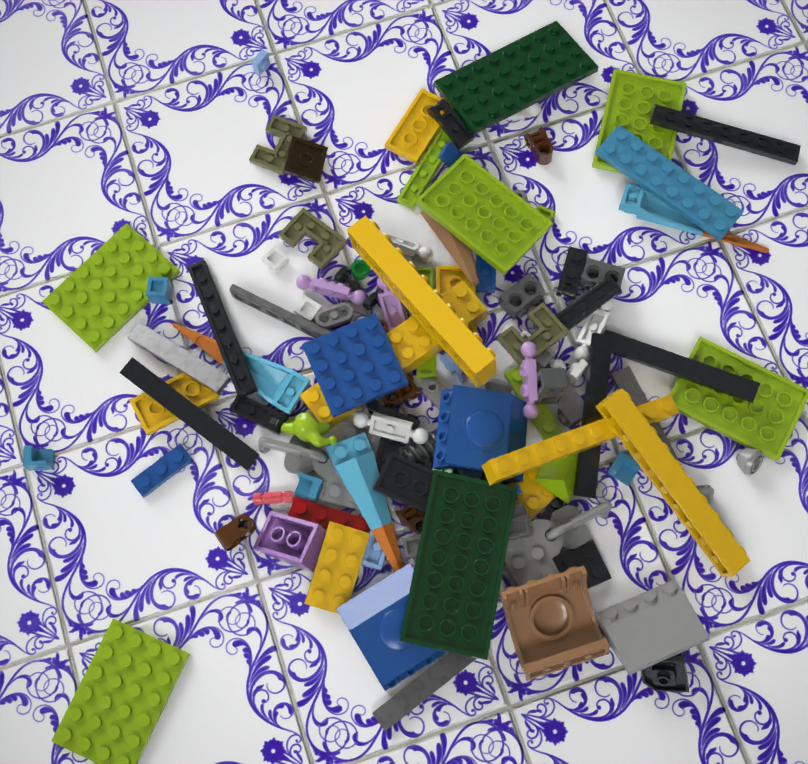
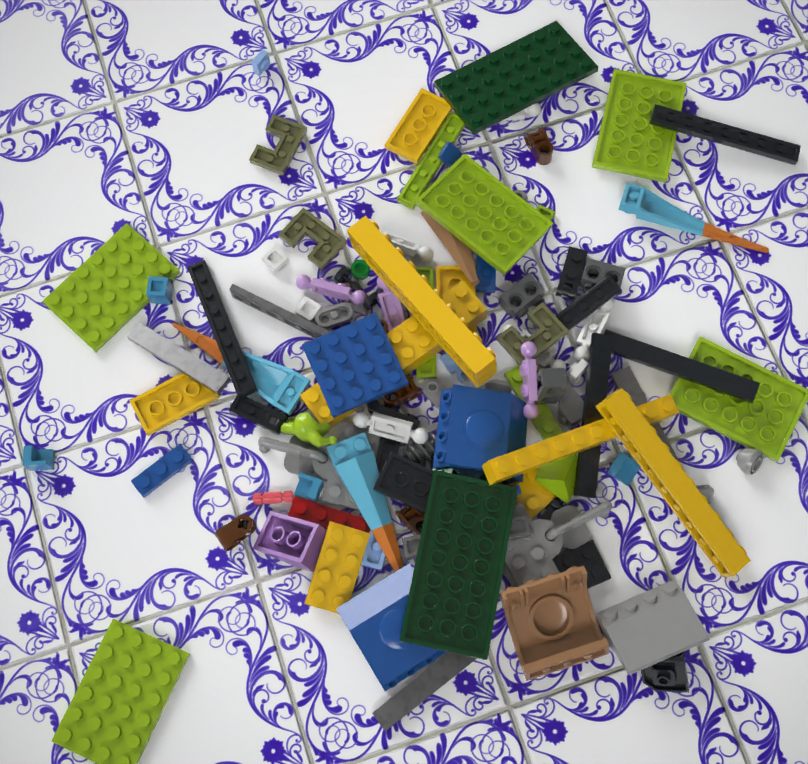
(189, 414): black tile -> none
(305, 159): dark brown plate -> none
(451, 124): black plate -> none
(669, 183): dark azure plate -> none

